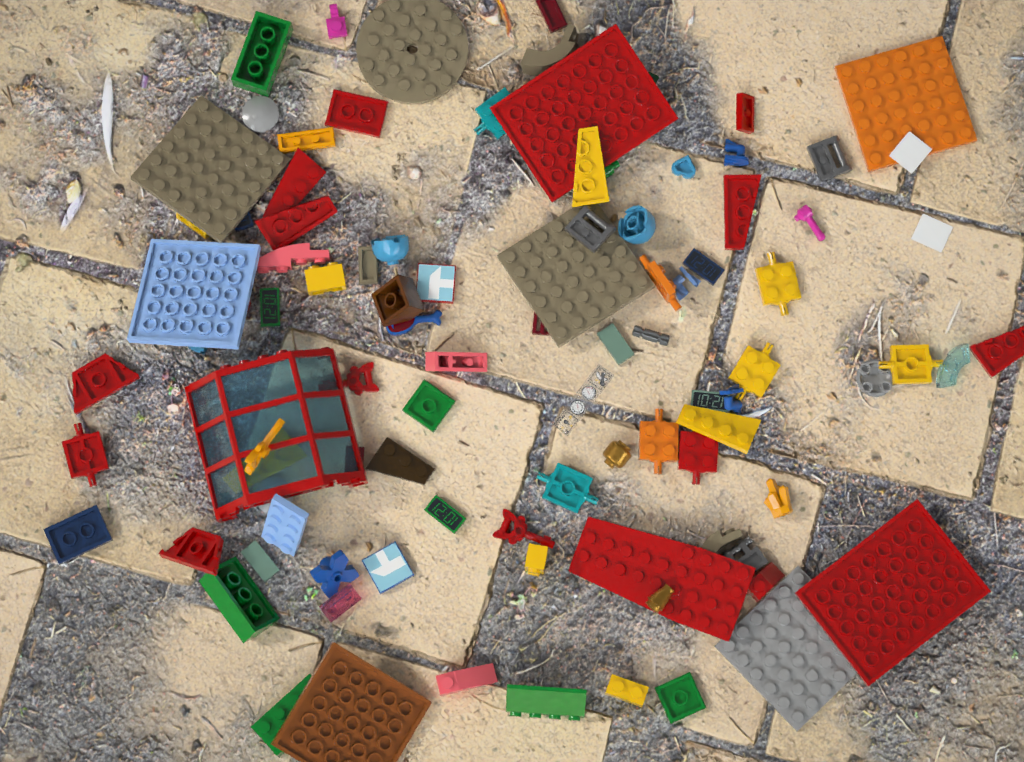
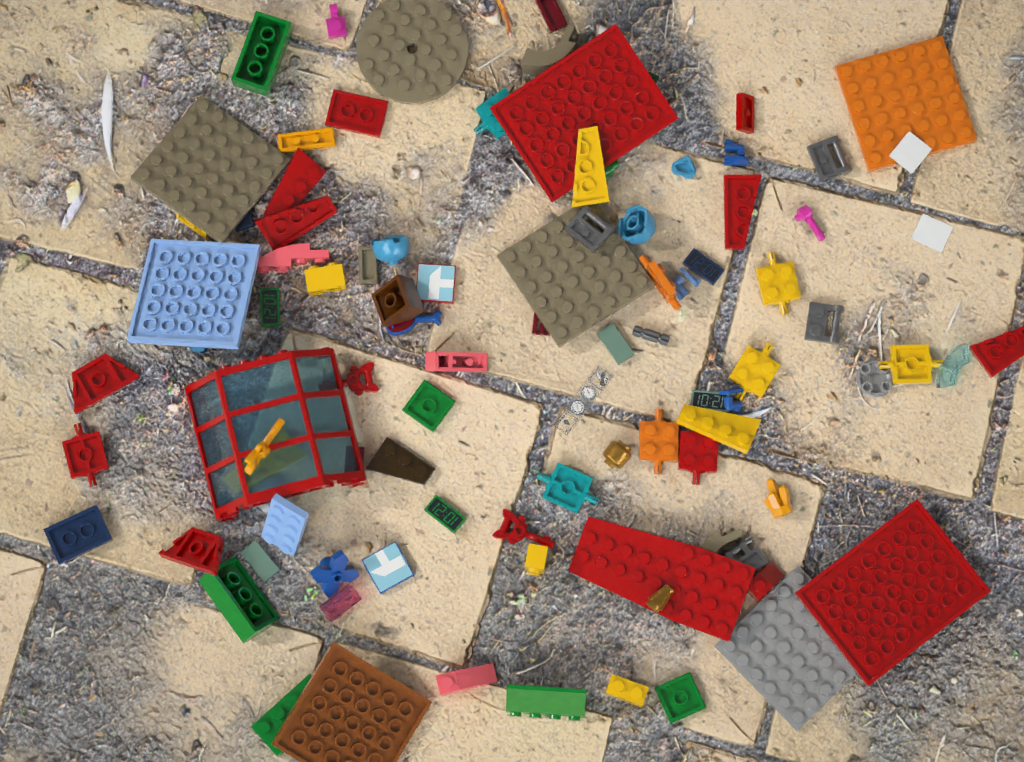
(260, 114): light grey dish -> none
(817, 323): none -> flat silver plate

